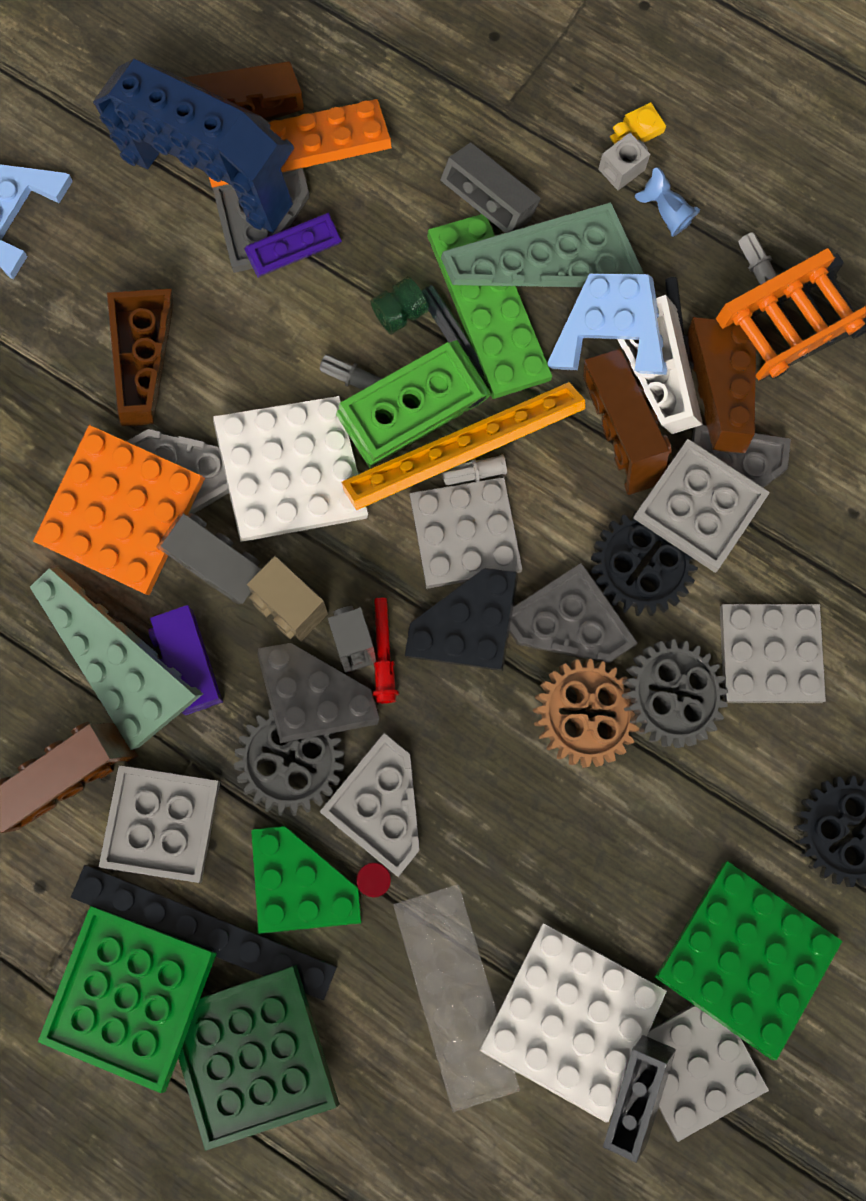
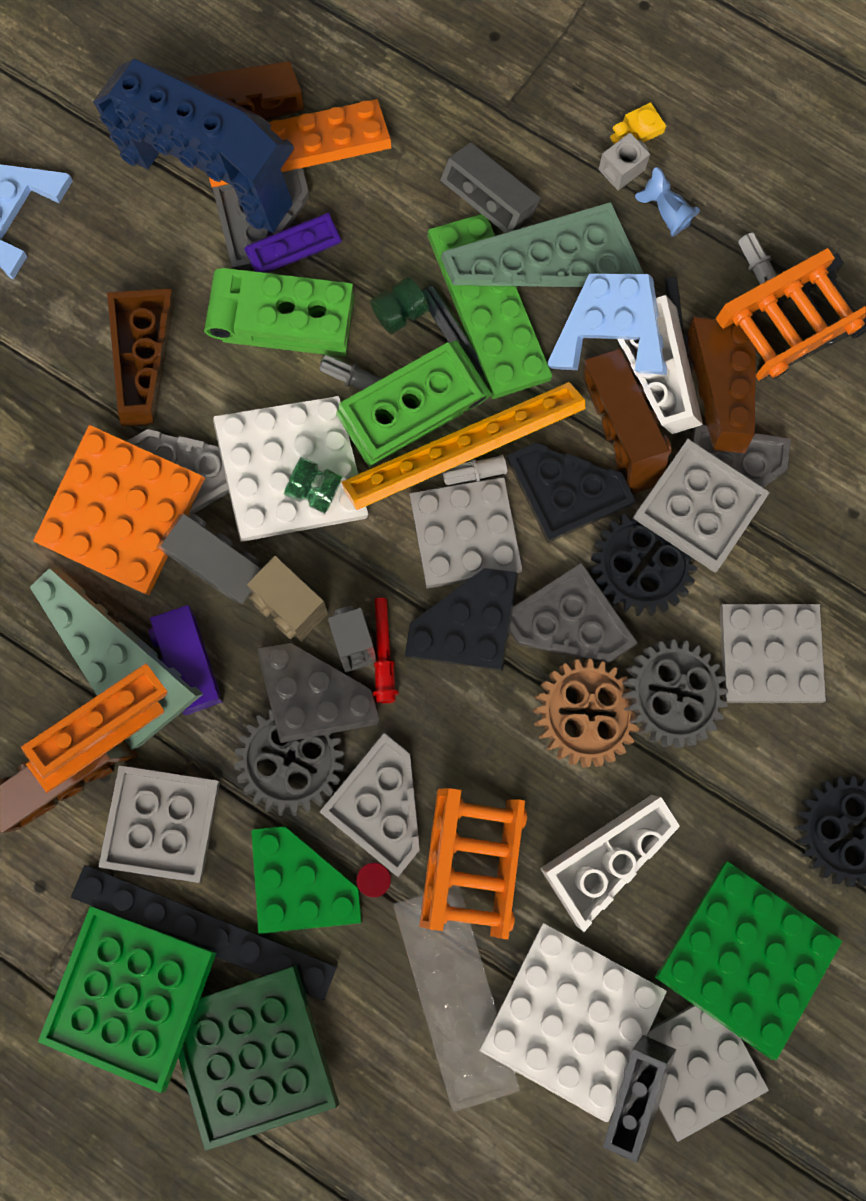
(95, 728): none -> orange fence
(252, 306): none -> bright green hinge
(301, 481): none -> clear green wheel
(441, 874): none -> orange fence
(567, 489): none -> black plate
(605, 861): none -> white wedge

